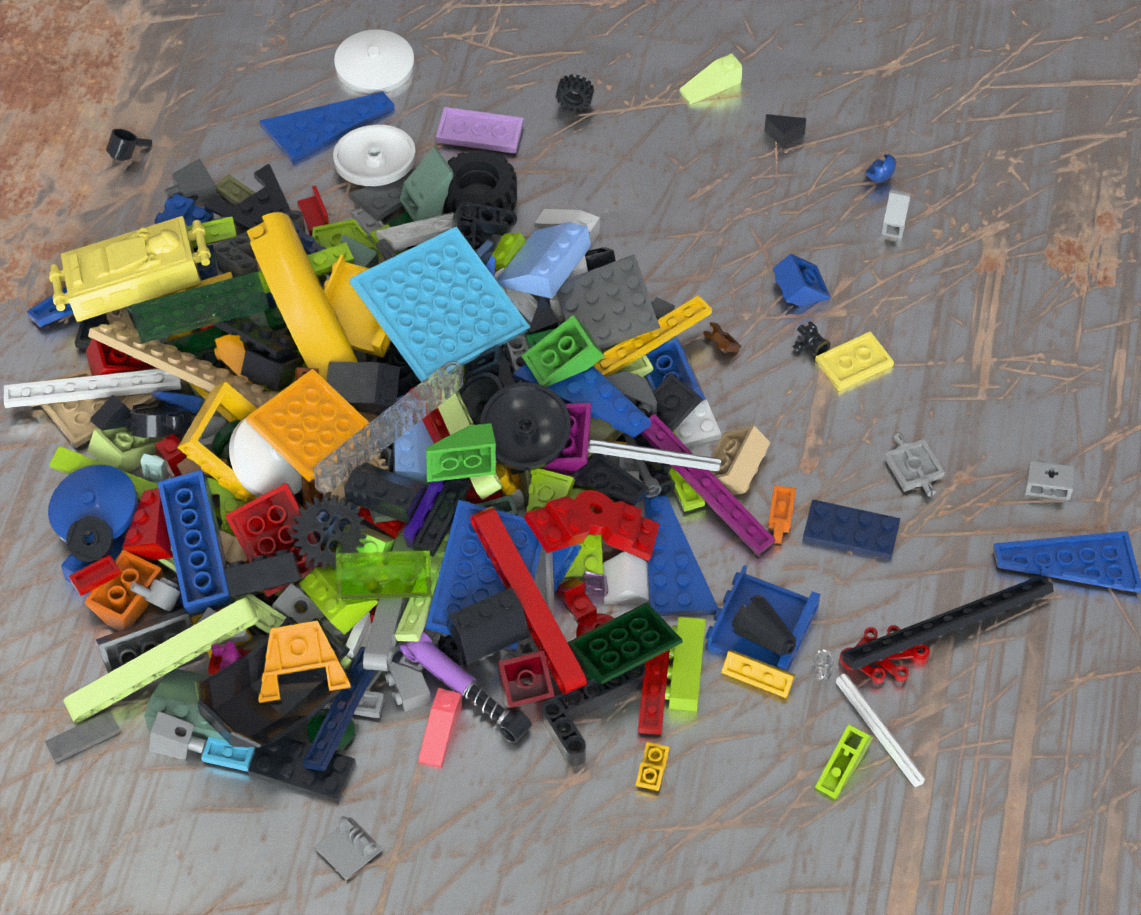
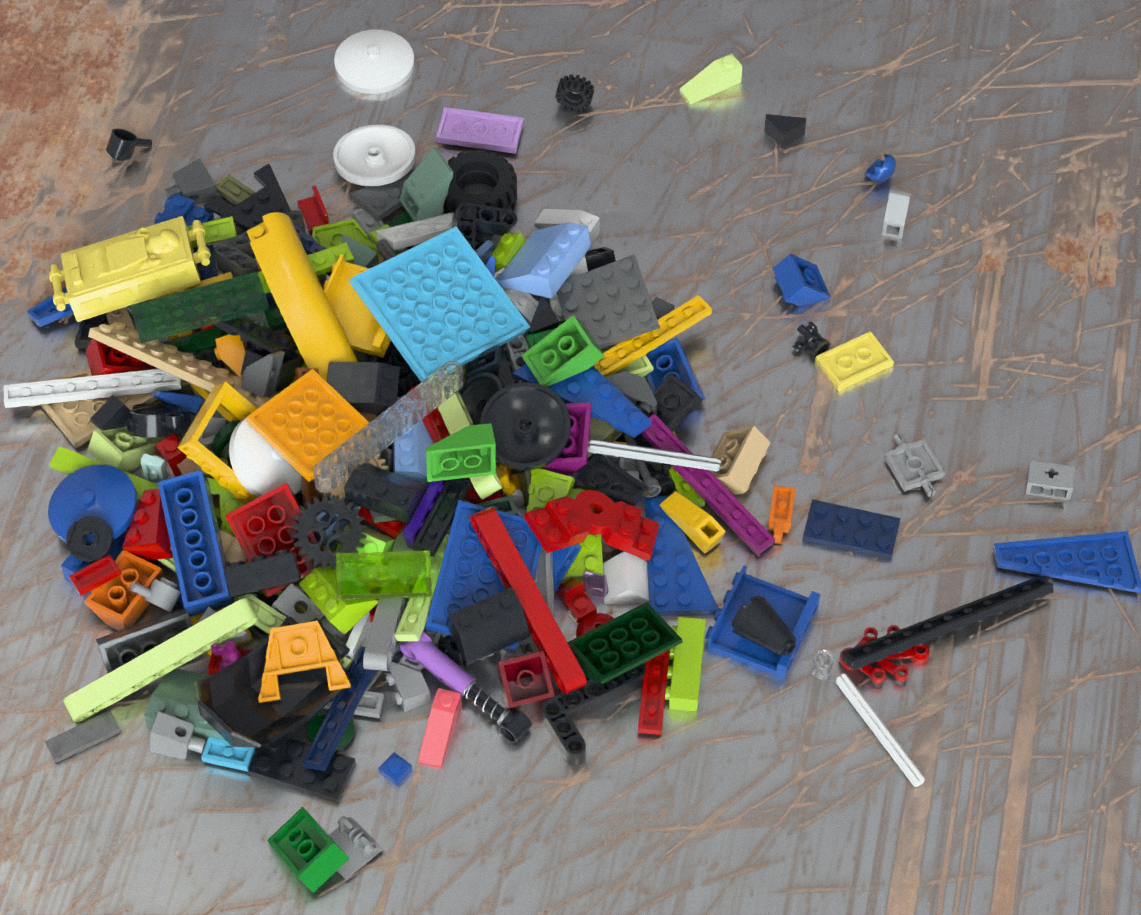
(263, 375): none -> dark grey slope
(308, 849): none -> green slope
(314, 128): blue wing -> none
(395, 768): none -> blue plate
(652, 766): yellow slope -> none
(693, 521): none -> yellow slope
(698, 427): white plate -> none
(724, 340): reddish brown plate -> none
(758, 673): yellow plate -> none
(844, 761): lime slope -> none

